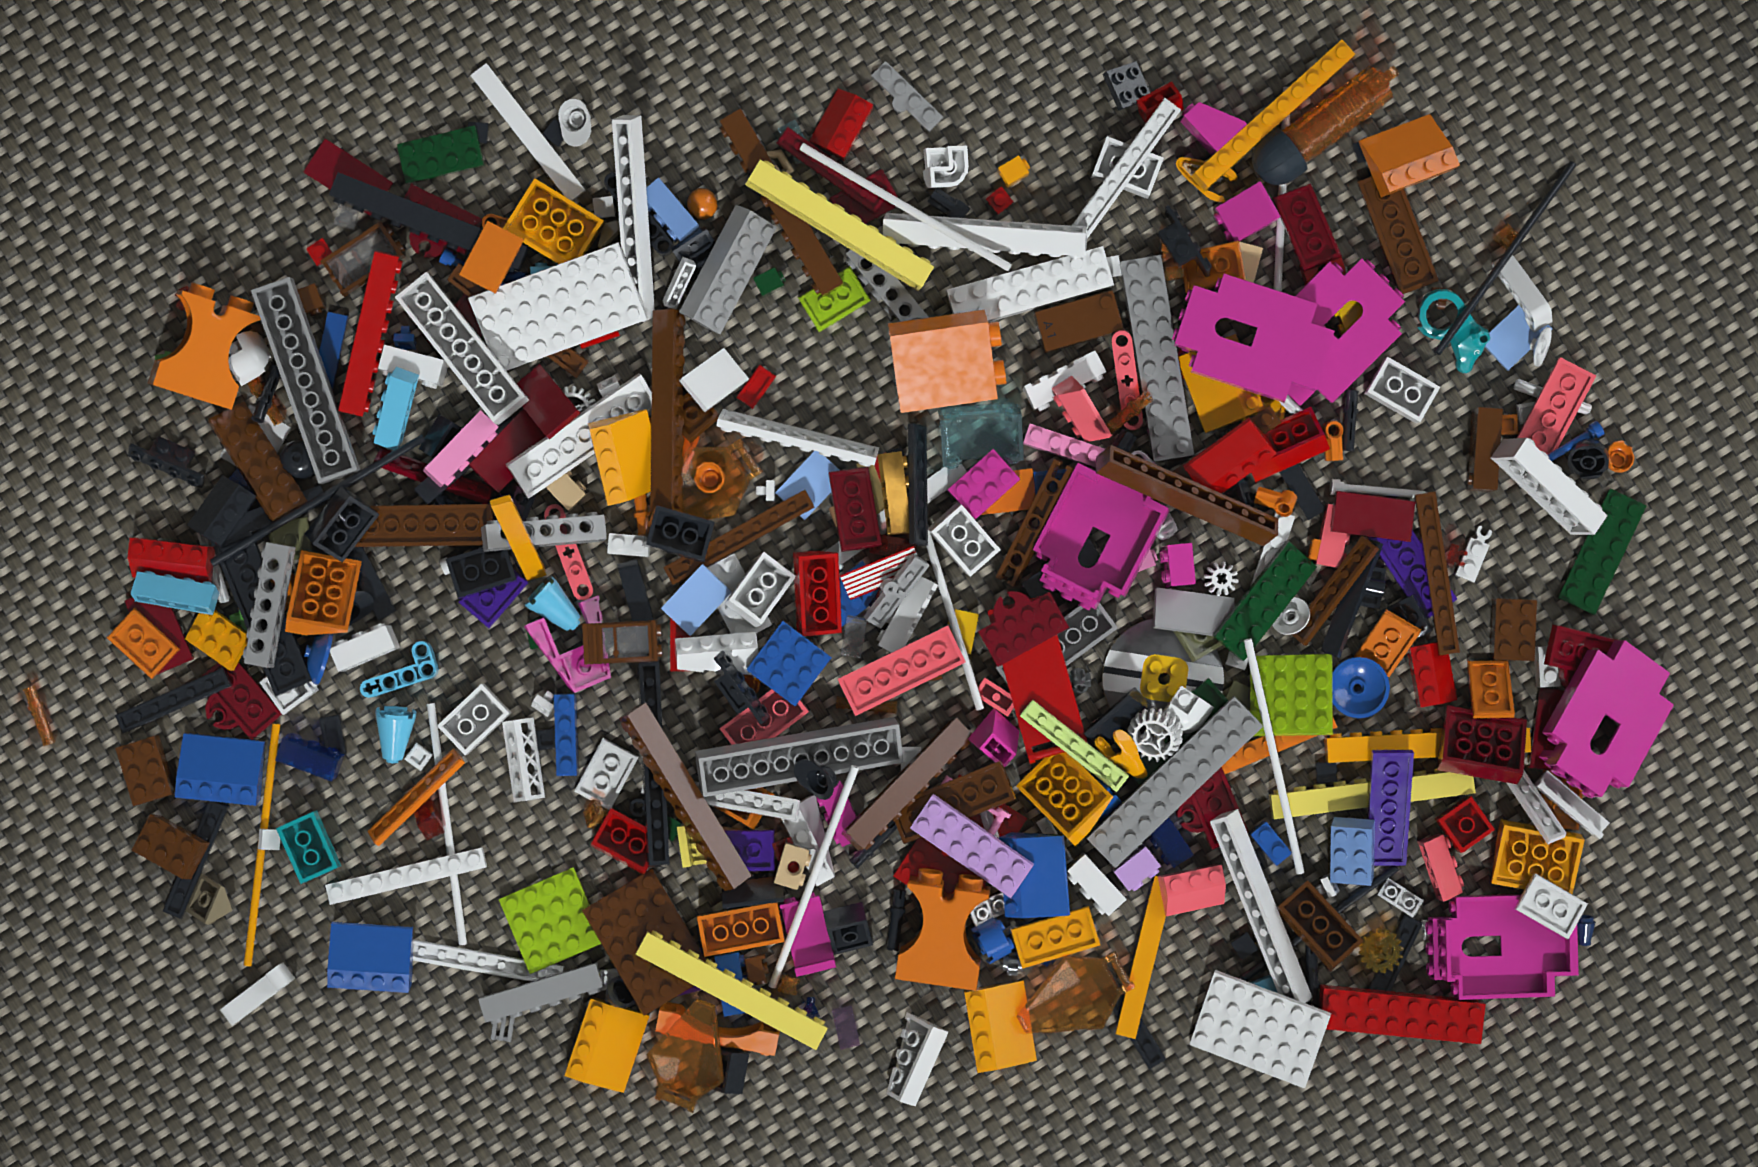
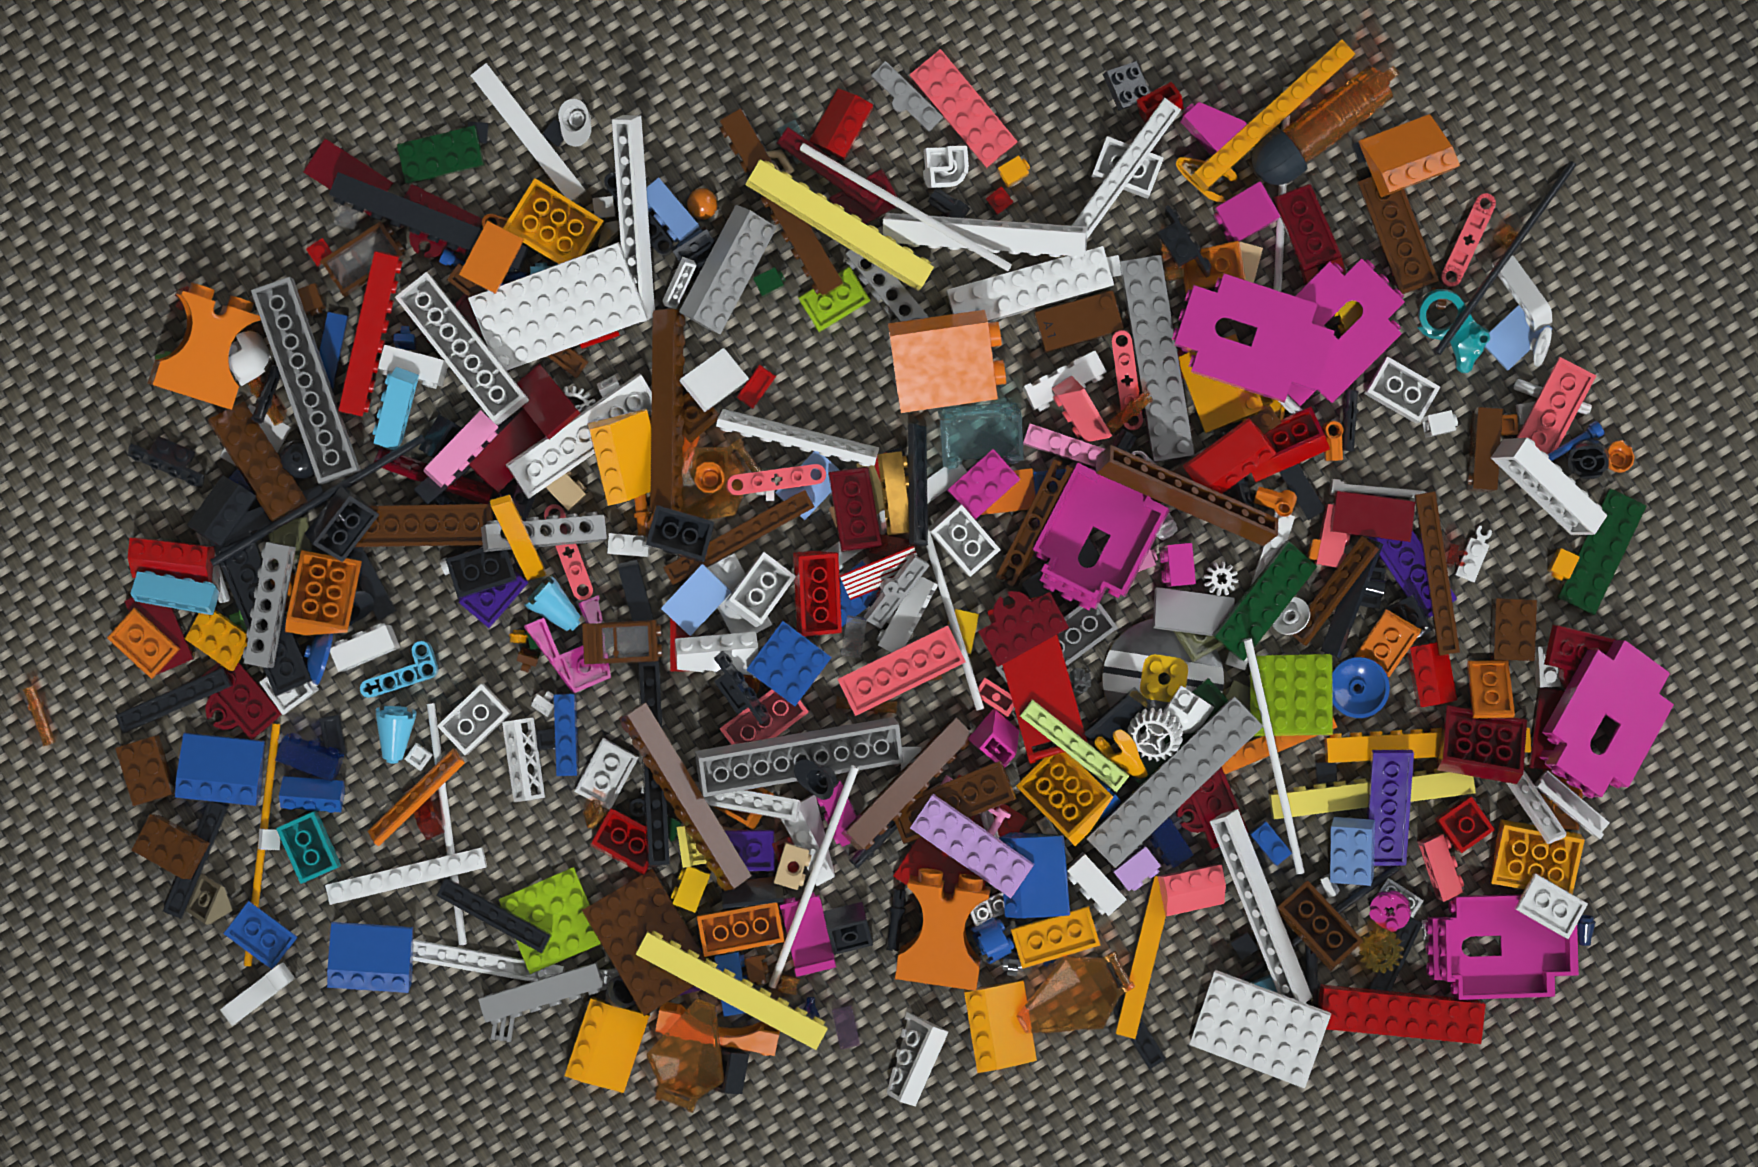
(260, 935): none -> blue plate
(312, 794): none -> blue brick
(494, 915): none -> black tile
(518, 636): none -> light orange plate
(528, 658): none -> reddish brown tile
(691, 888): none -> yellow brick
(790, 478): none -> coral piece
(963, 108): none -> coral plate
(1388, 920): none -> dark pink plate
(1439, 423): none -> white brick
(1473, 226): none -> coral piece
(1563, 564): none -> light orange brick

